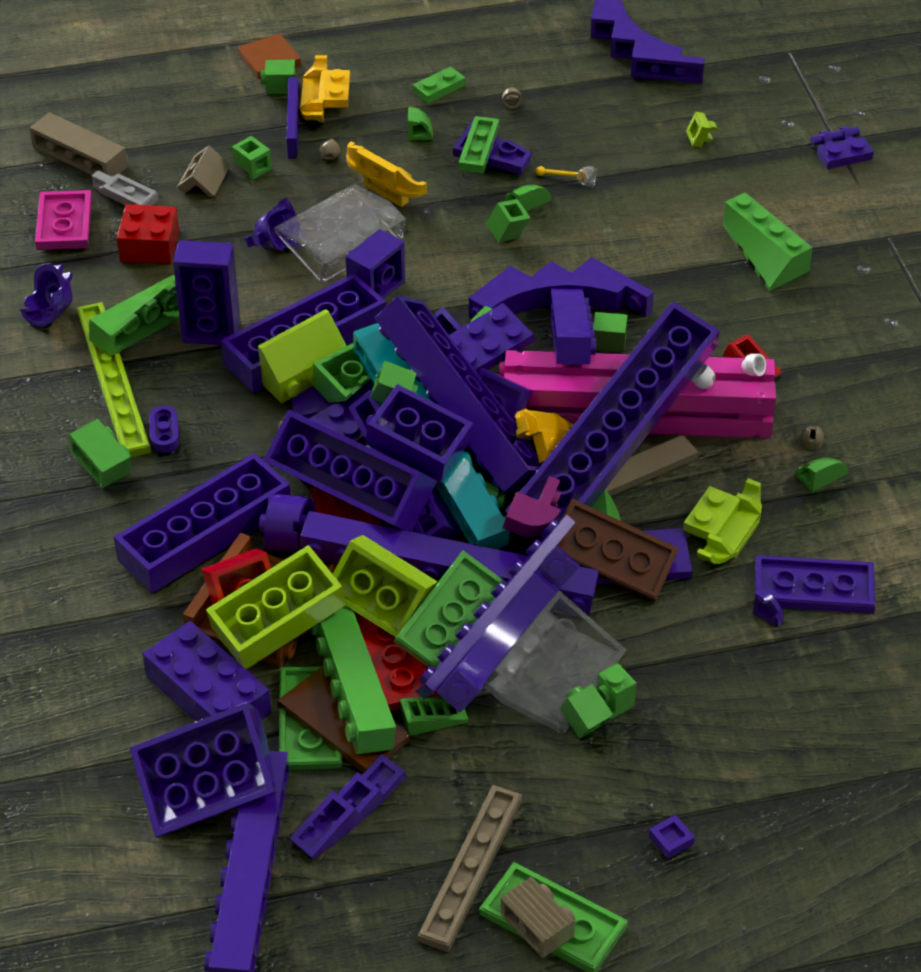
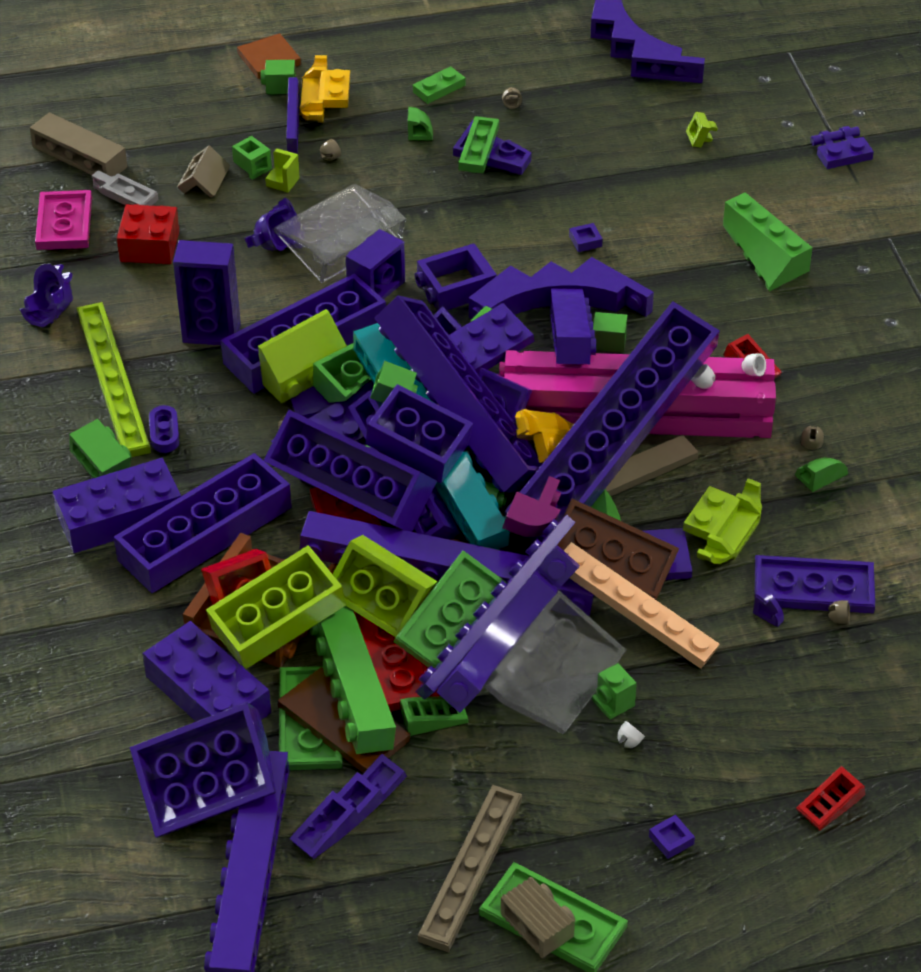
(113, 502): none -> dark purple brick
(135, 317): bright green wedge -> none
(284, 522): dark purple brick -> none
(285, 171): none -> lime panel
(383, 176): yellow plate -> none
(449, 262): none -> dark purple window
(508, 220): bright green brick -> none
(530, 196): bright green brick -> none
(585, 175): hinge -> none
(585, 237): none -> dark purple plate
(585, 710): bright green brick -> none
(630, 733): none -> white hinge
(641, 608): none -> light nougat plate
(840, 612): none -> dark tan hinge
(841, 777): none -> red slope

